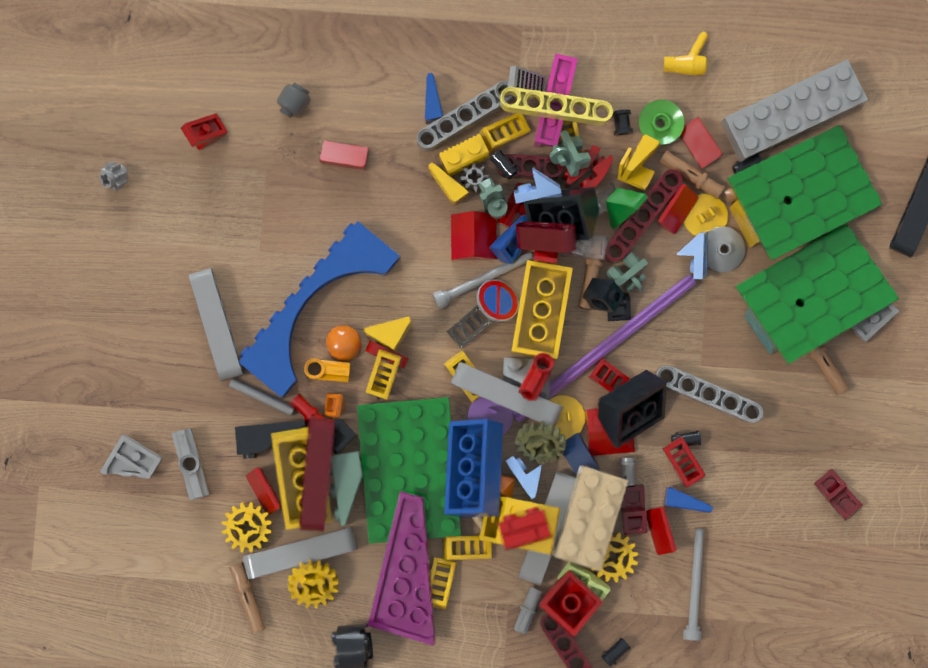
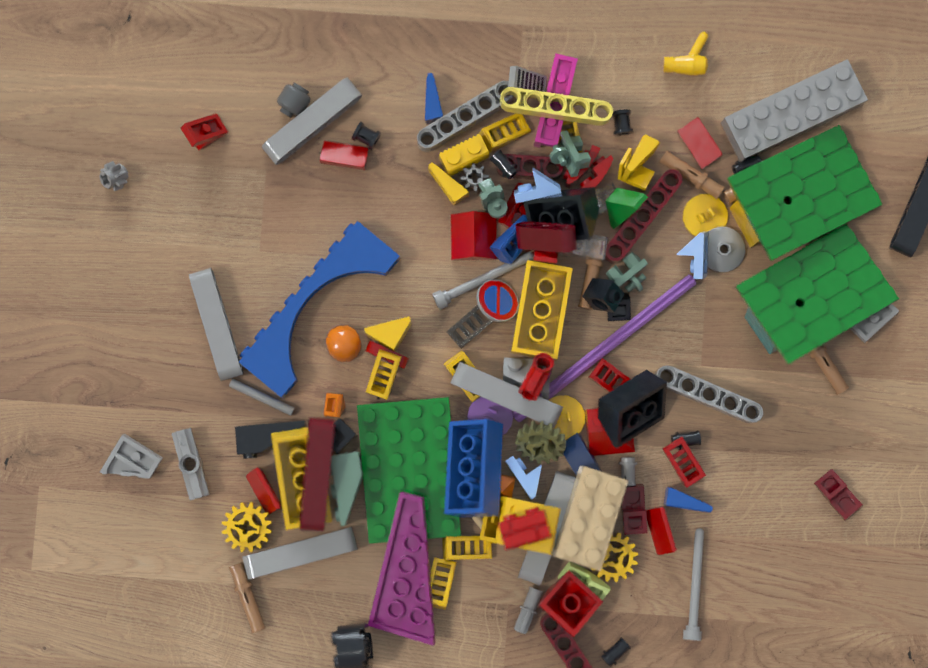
(305, 408): red pin -> none
(311, 121): none -> light grey beam
(313, 583): yellow gear -> none
(330, 371): light orange piece -> none
(366, 135): none -> black bush
(664, 111): bright green dish -> none
(678, 209): red slope -> none

